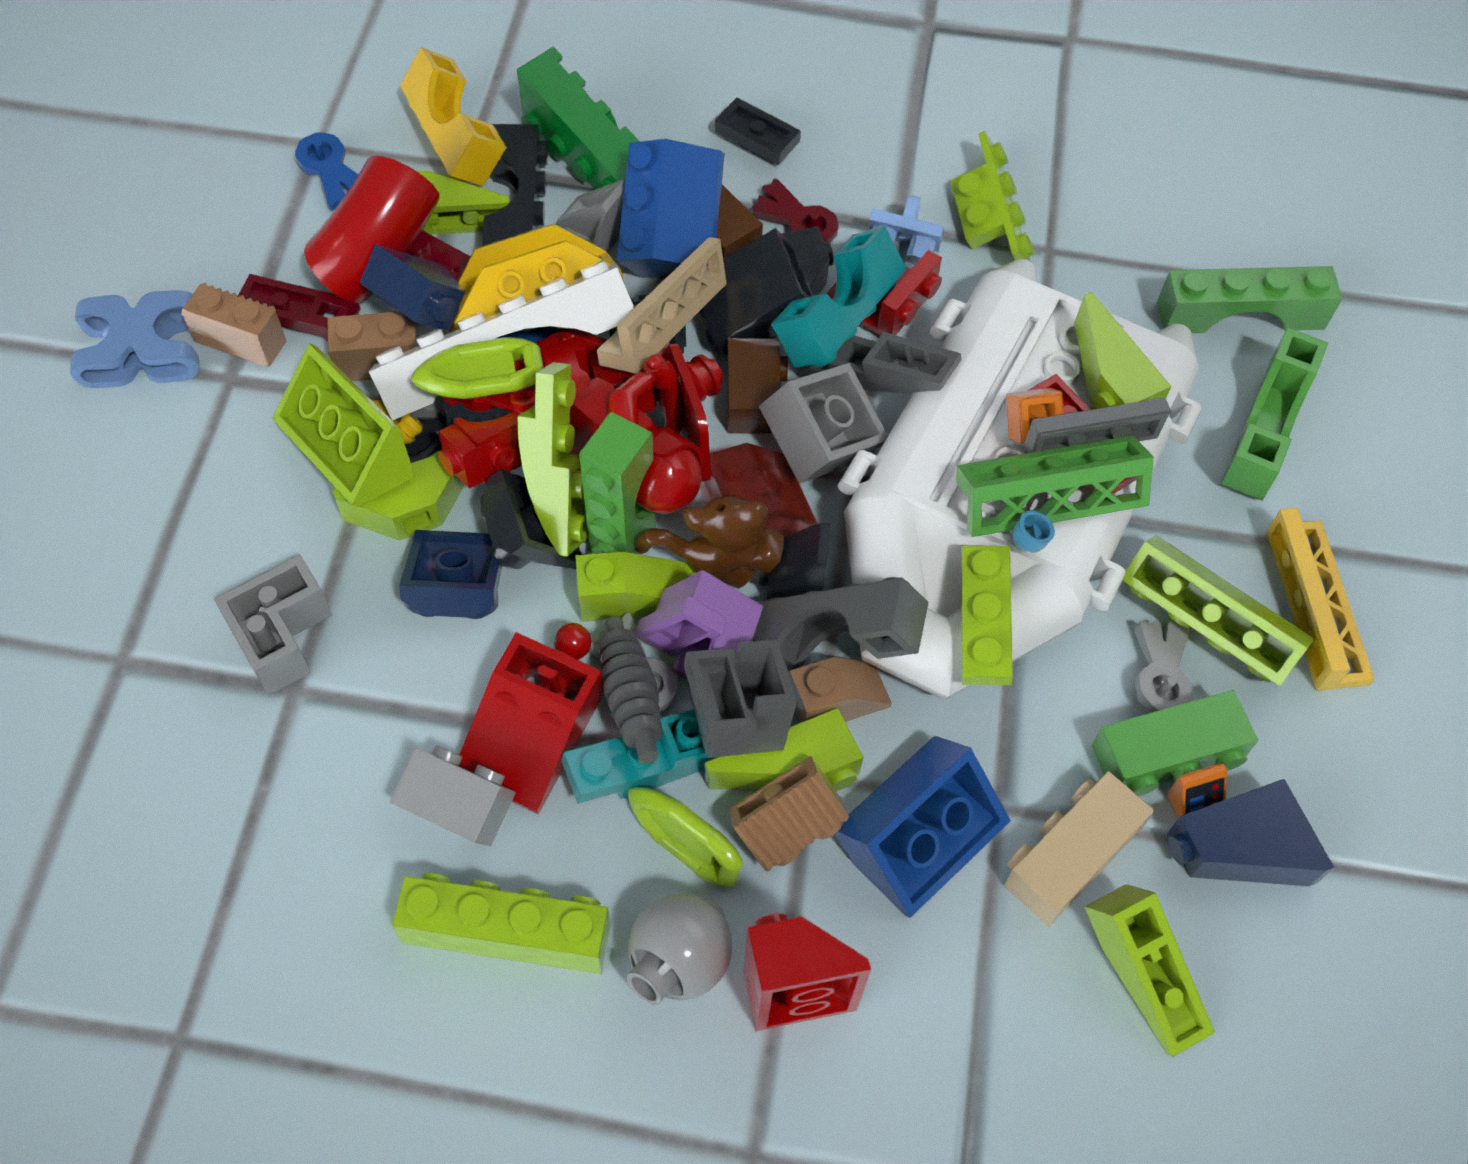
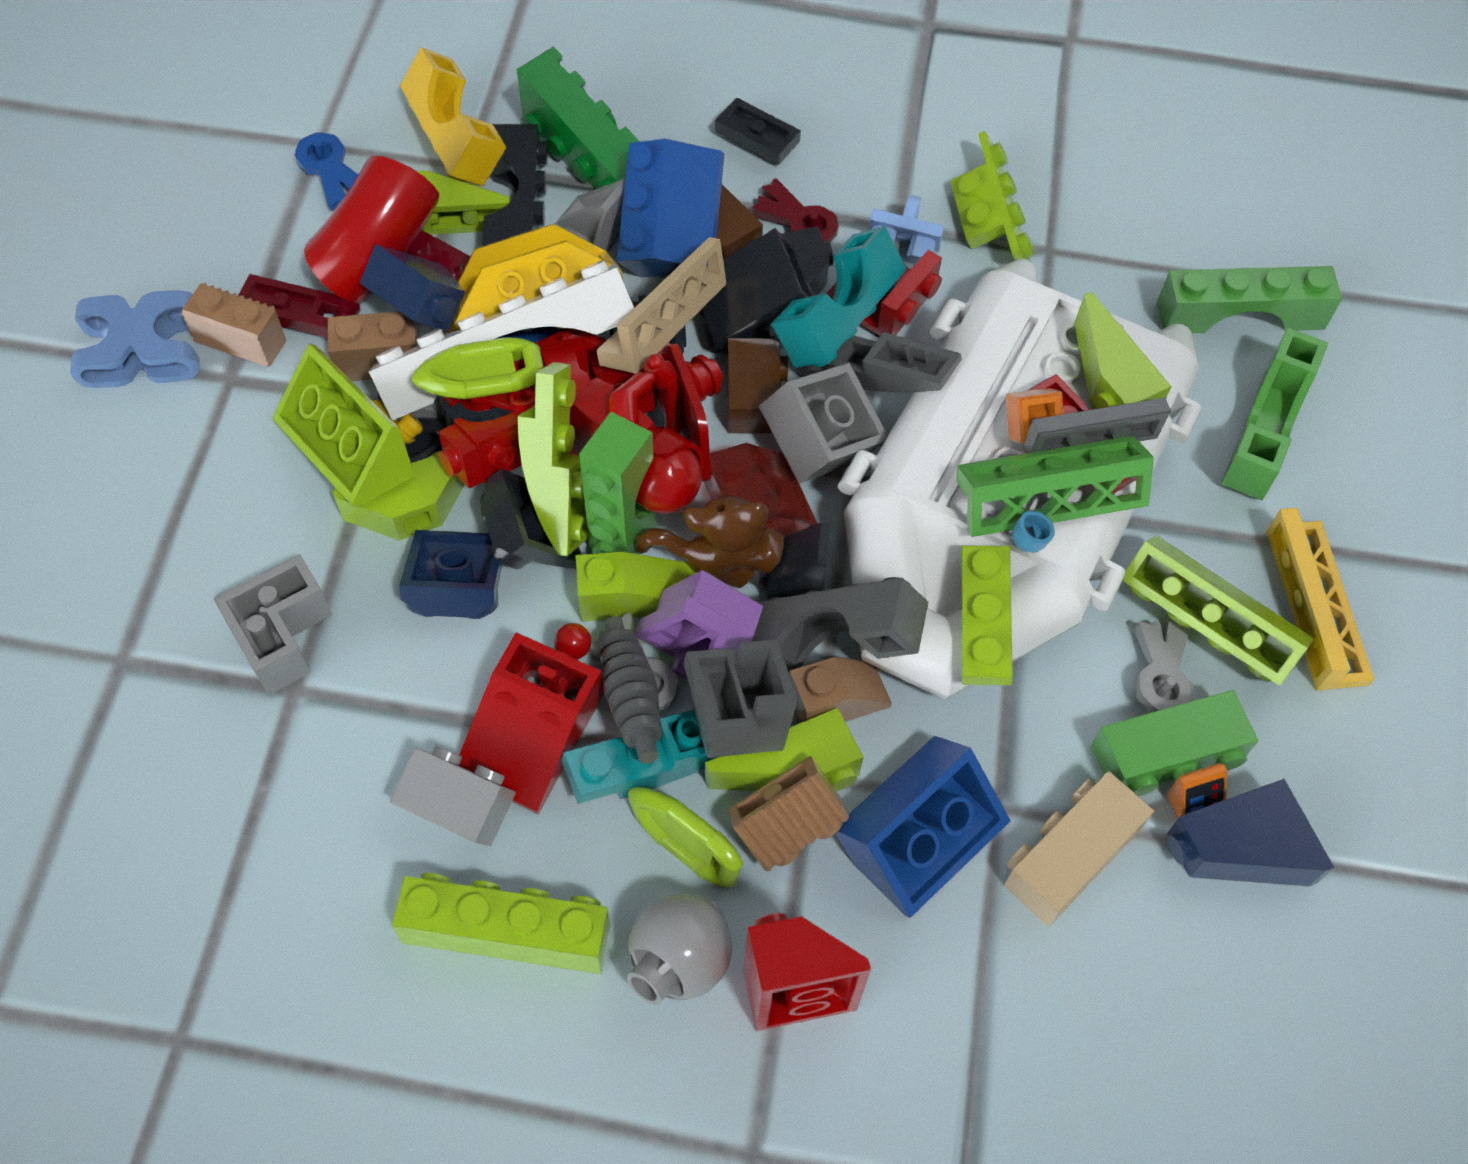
(1150, 965): lime slope -> none

